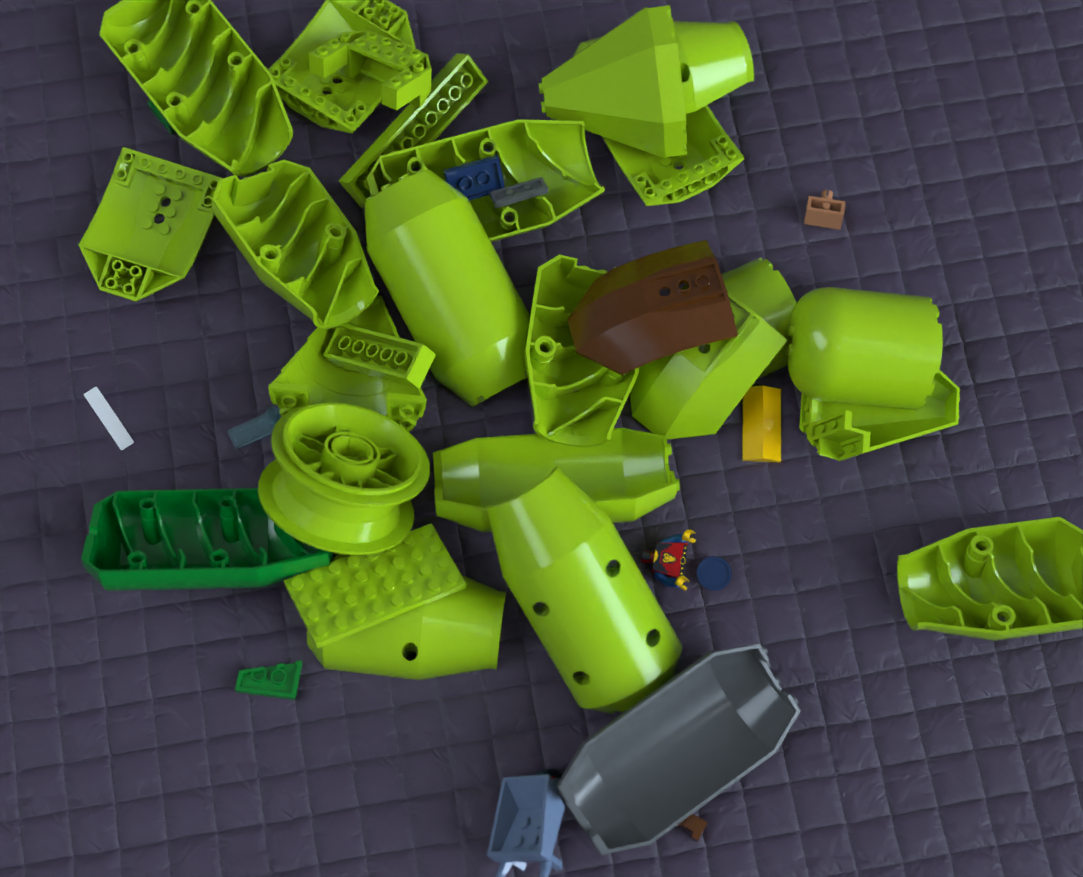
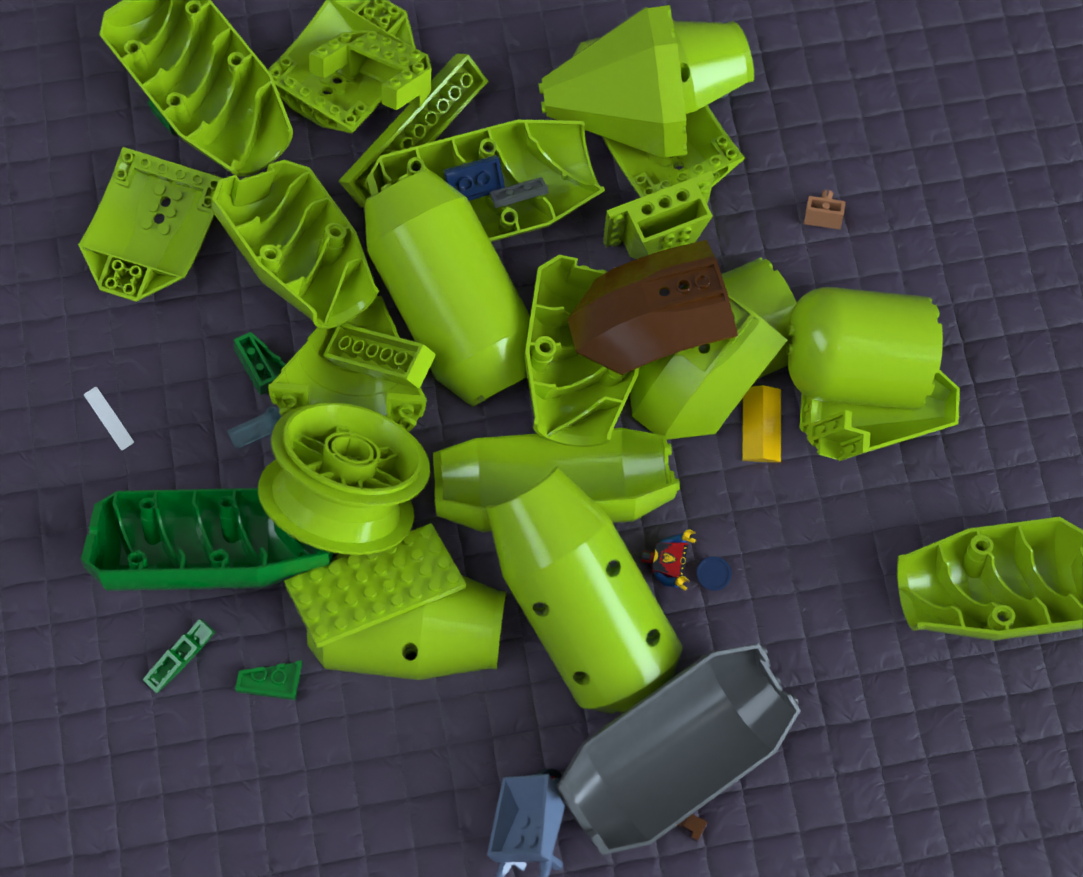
(179, 656): none -> green slope
(258, 361): none -> green wedge
(661, 218): none -> lime wedge

